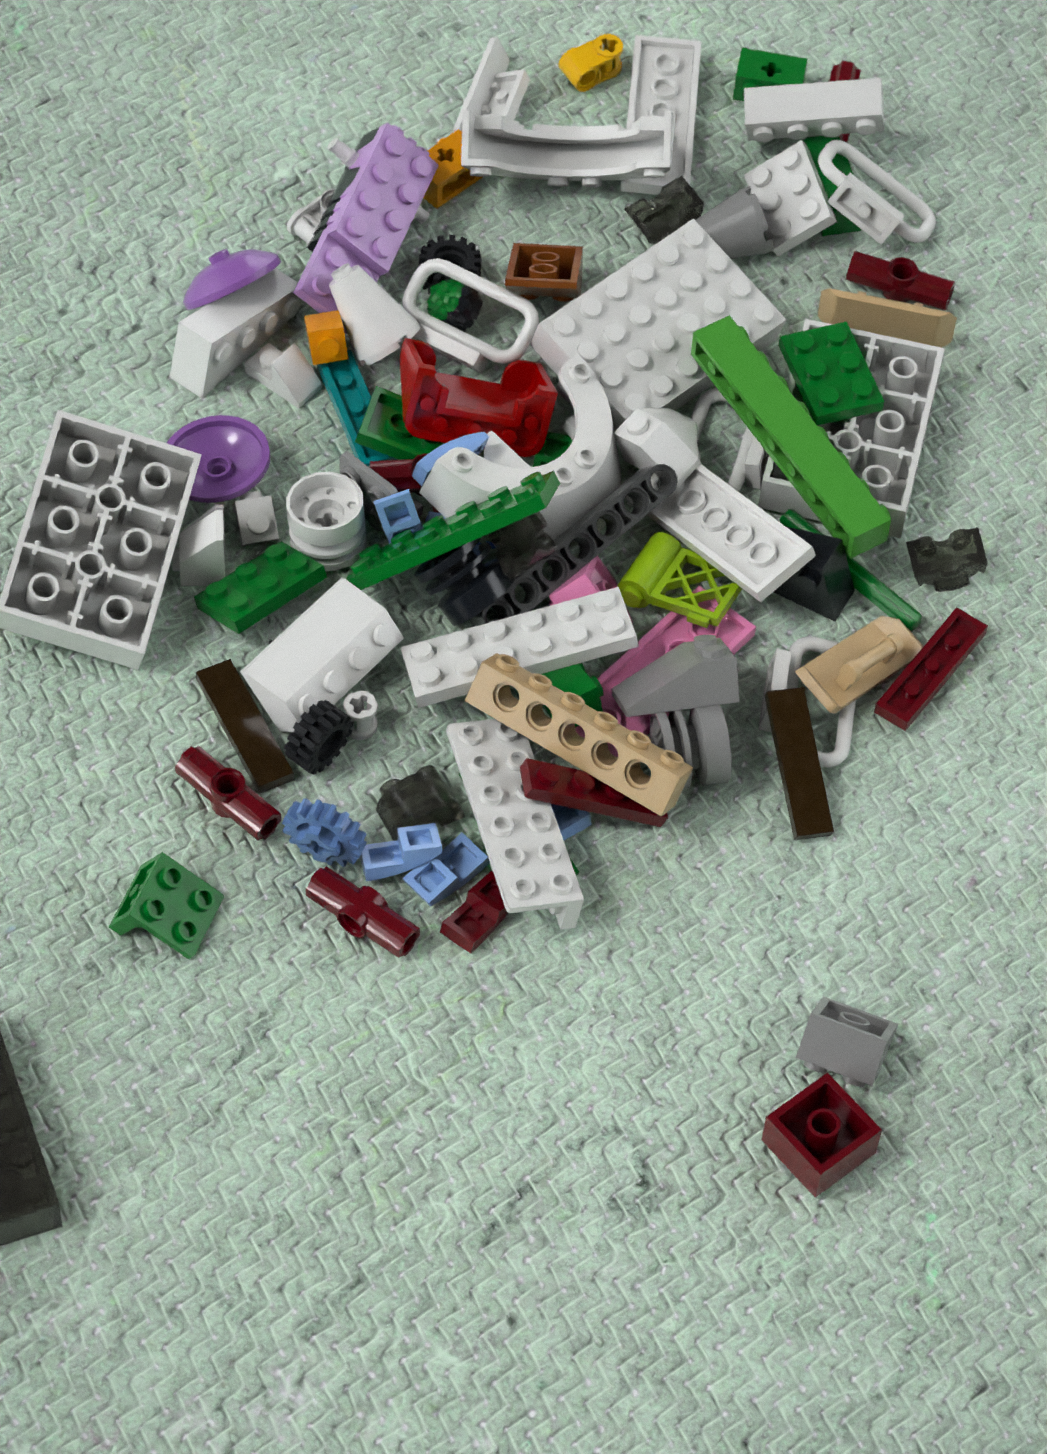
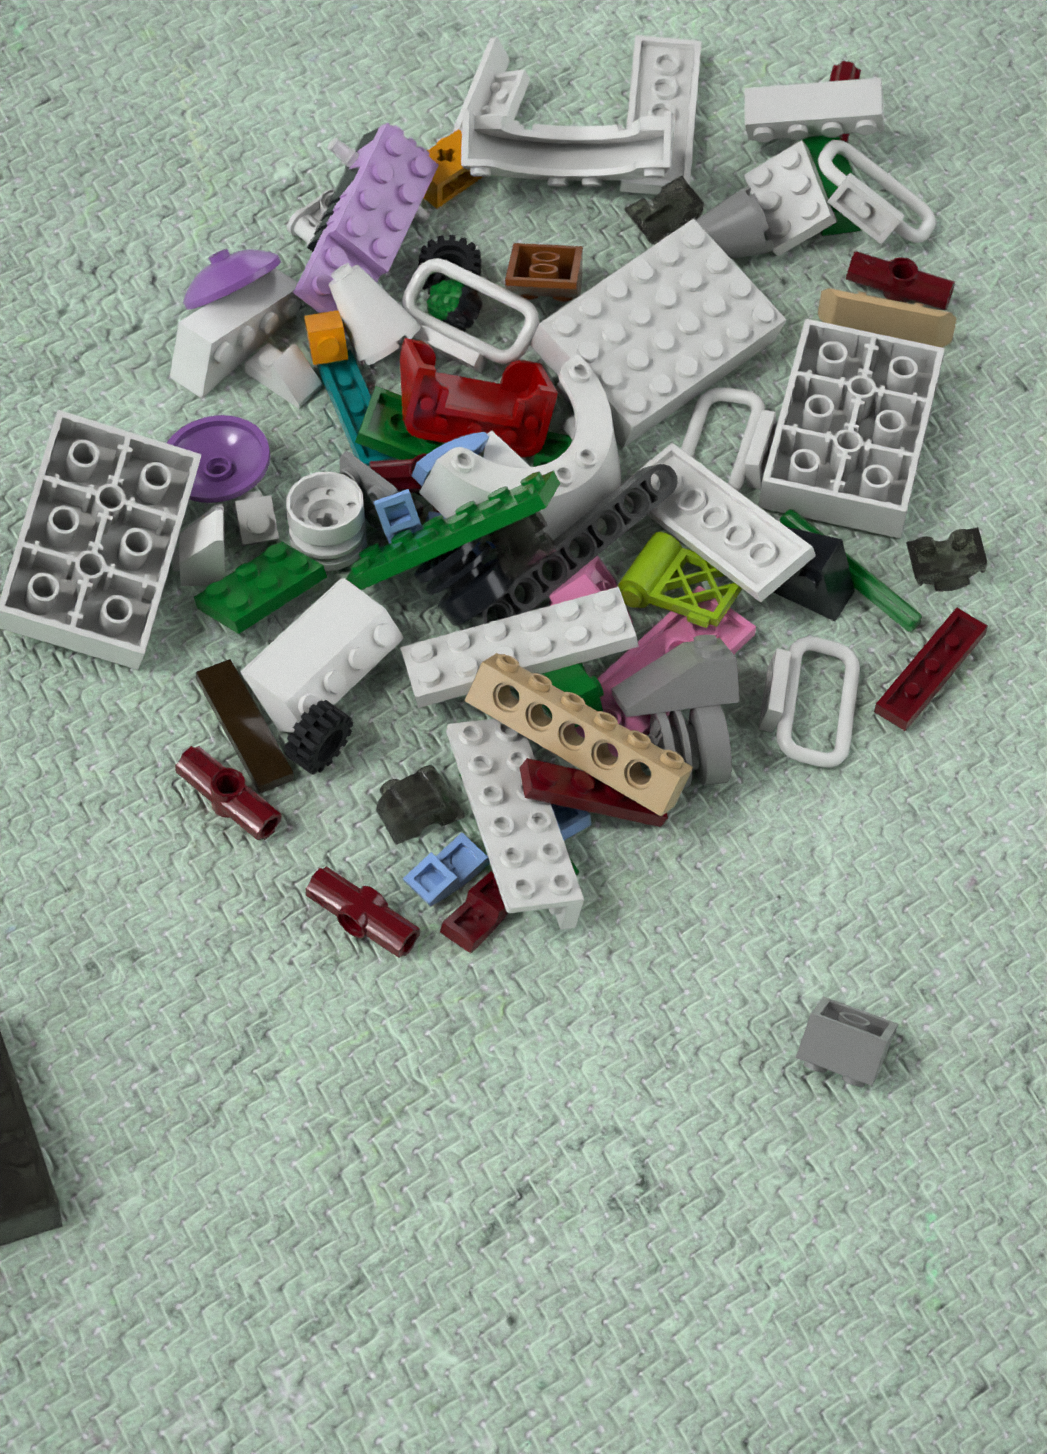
(169, 905): green bracket -> none
(324, 832): medium blue gear -> none
(365, 719): white bush -> none
(412, 849): light blue slope -> none
(589, 65): yellow piece -> none
(660, 437): white slope -> none
(767, 69): green brick -> none
(791, 436): bright green brick -> none
(799, 763): dark brown tile -> none
(821, 1134): dark red brick -> none
(831, 373): green plate -> none
(860, 662): tan piece -> none

